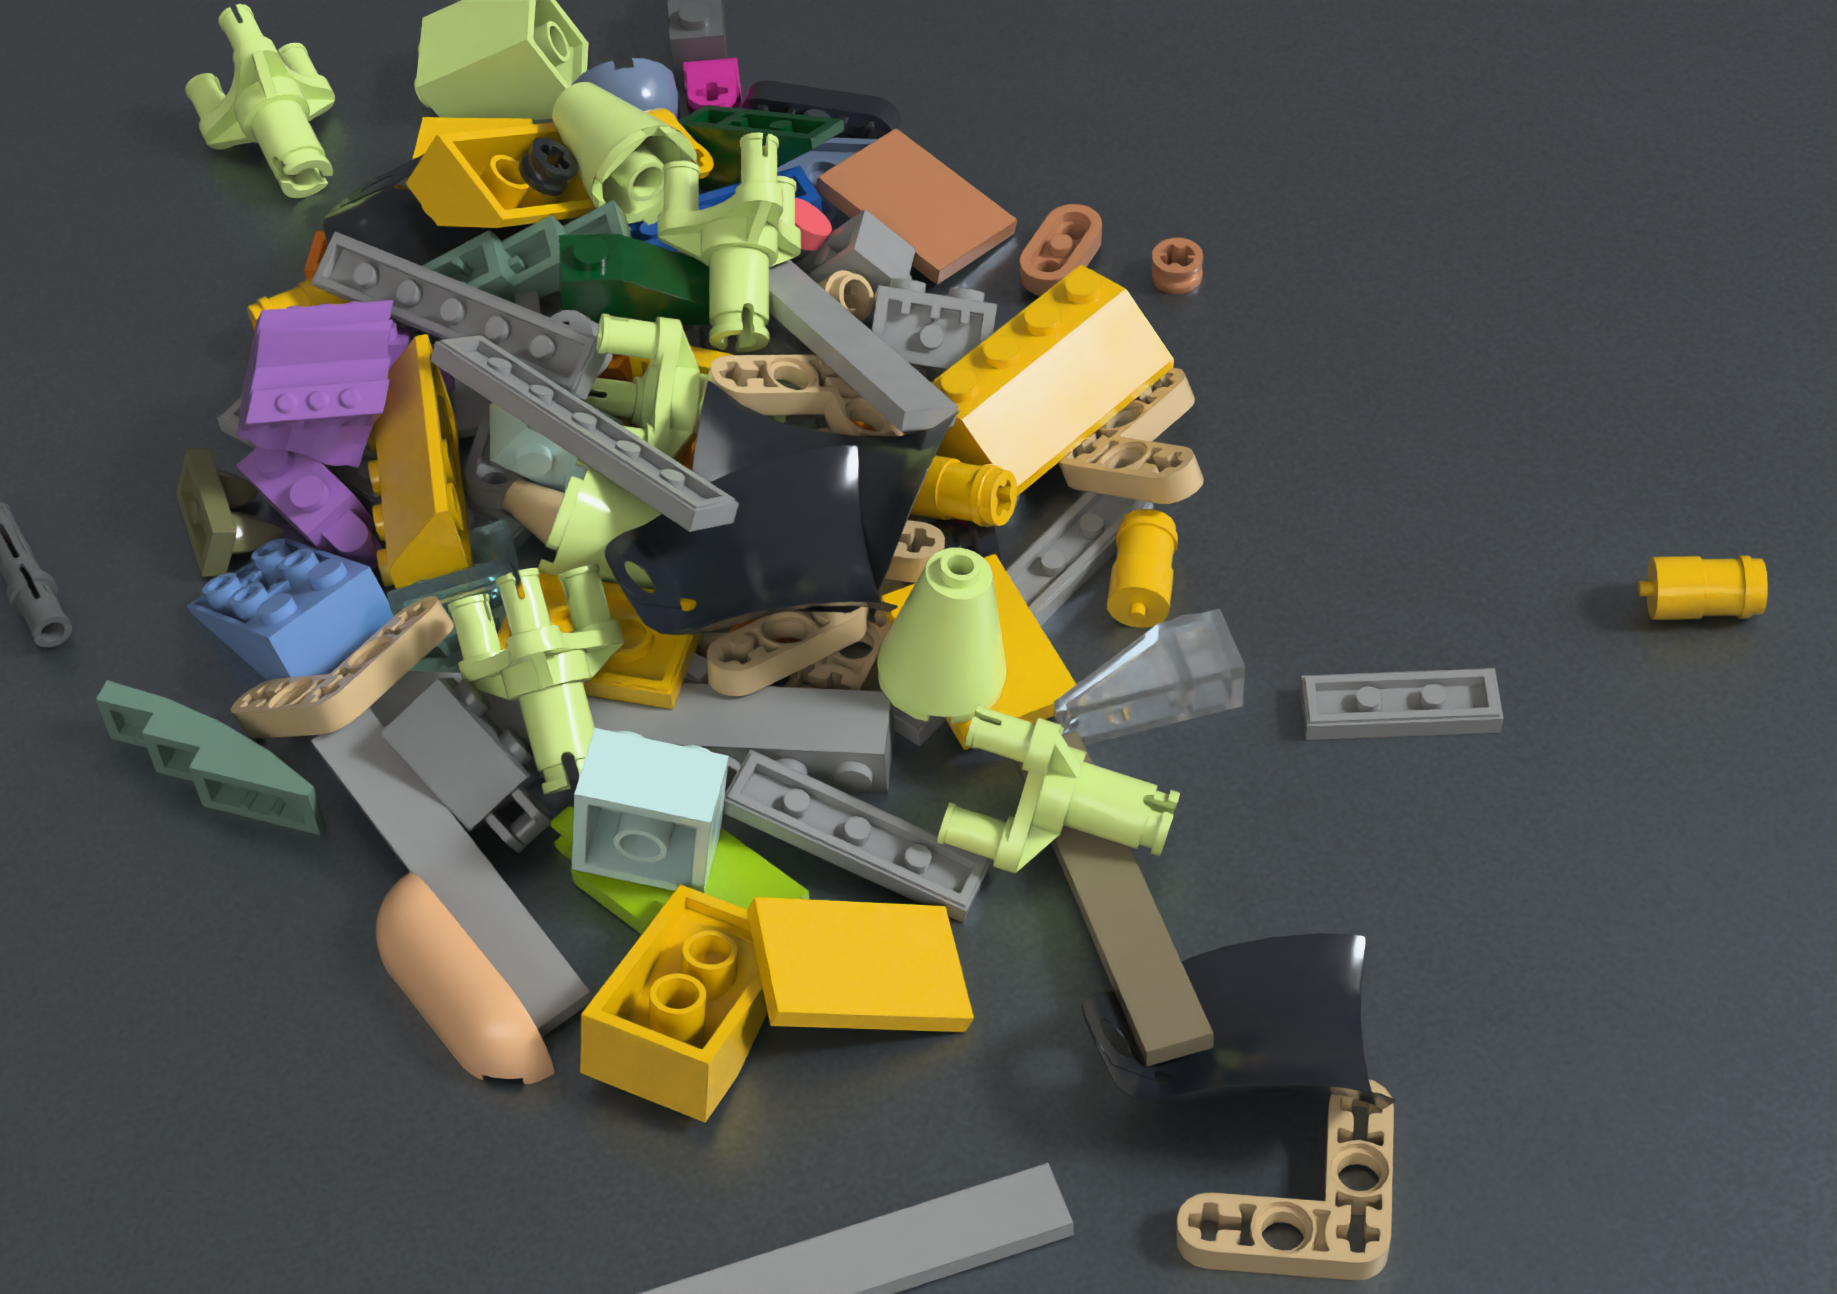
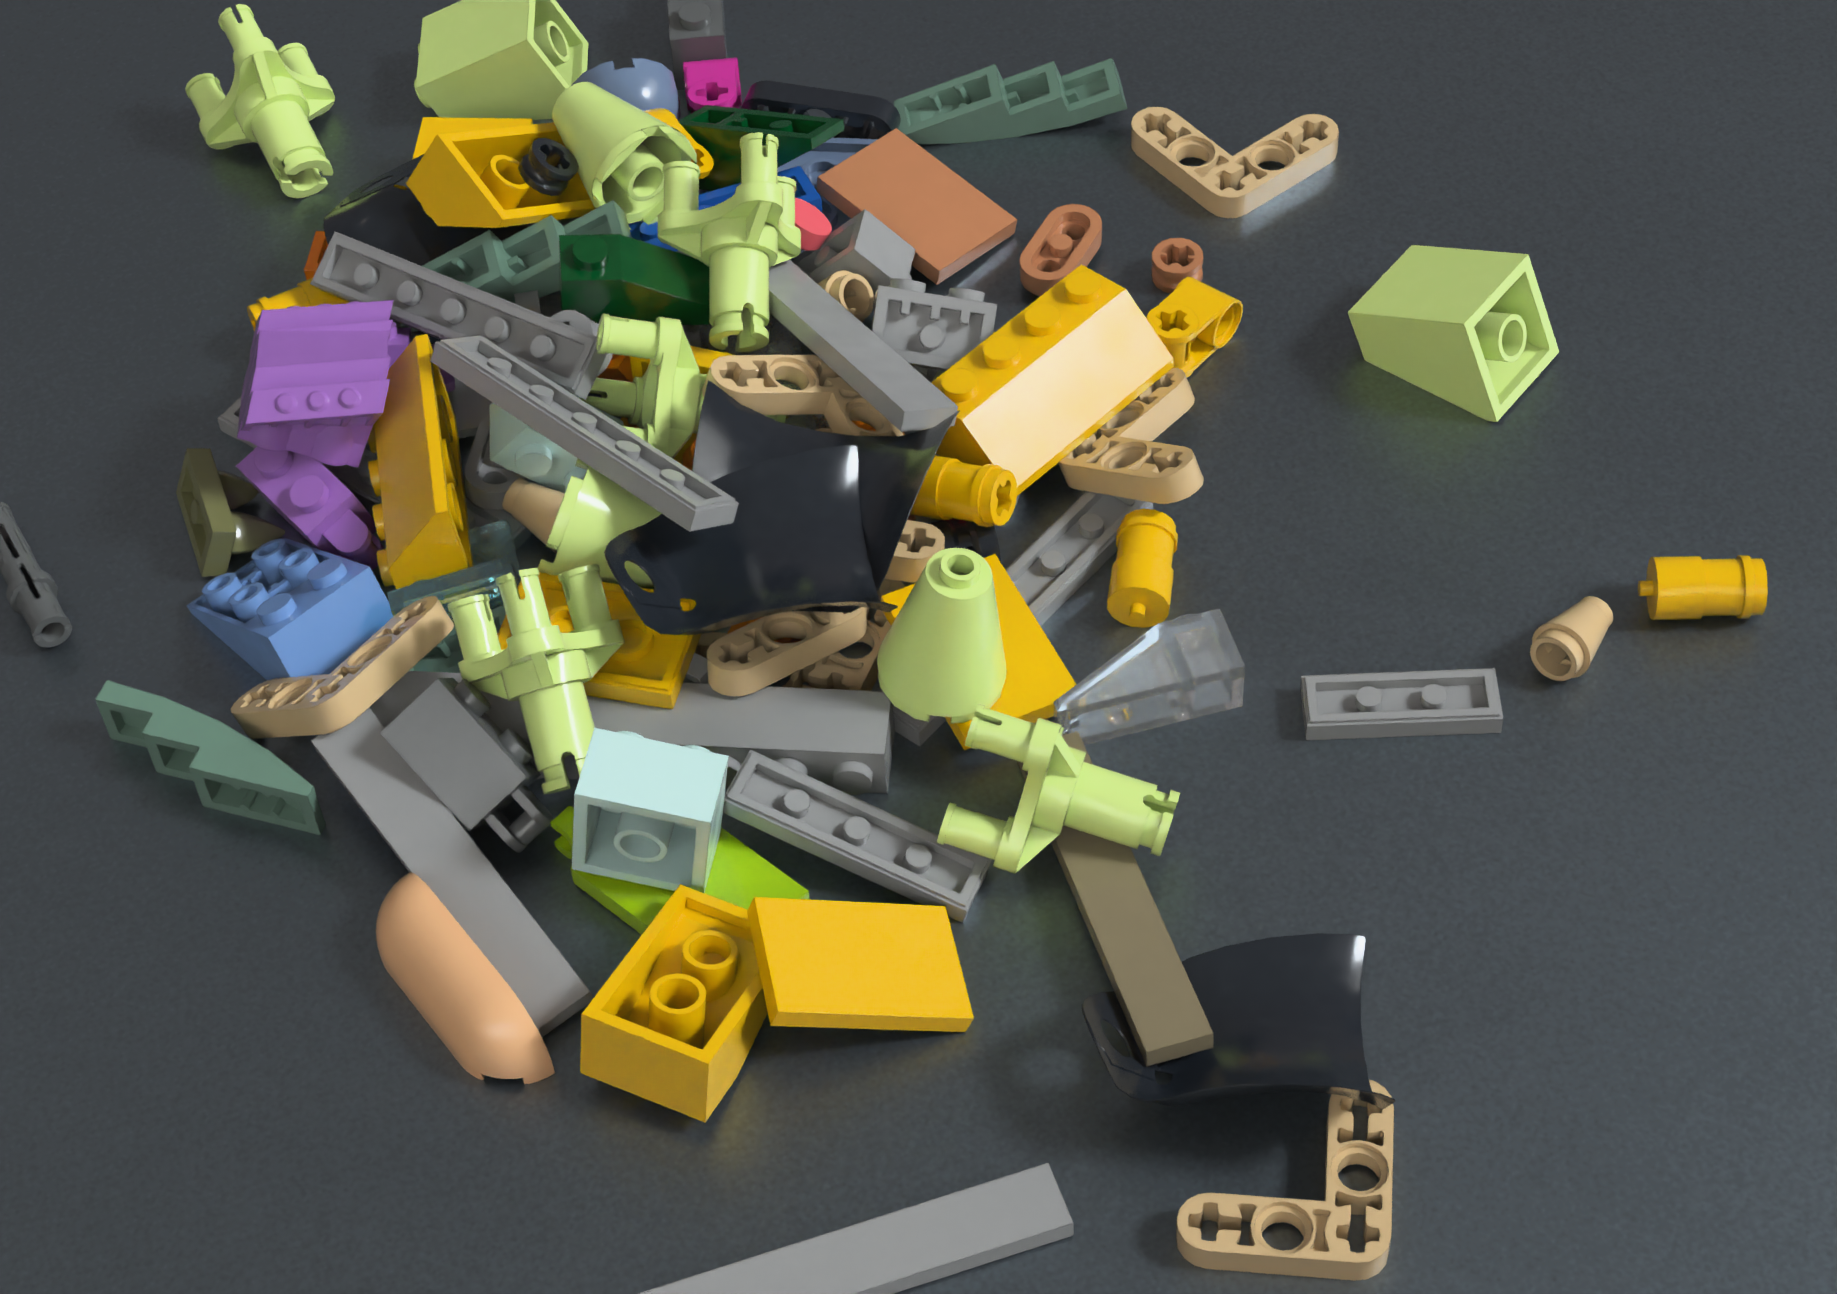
(993, 108): none -> sand green slope
(1195, 322): none -> yellow piece
(1235, 183): none -> tan beam
(1458, 326): none -> yellowish green slope
(1571, 639): none -> tan cone

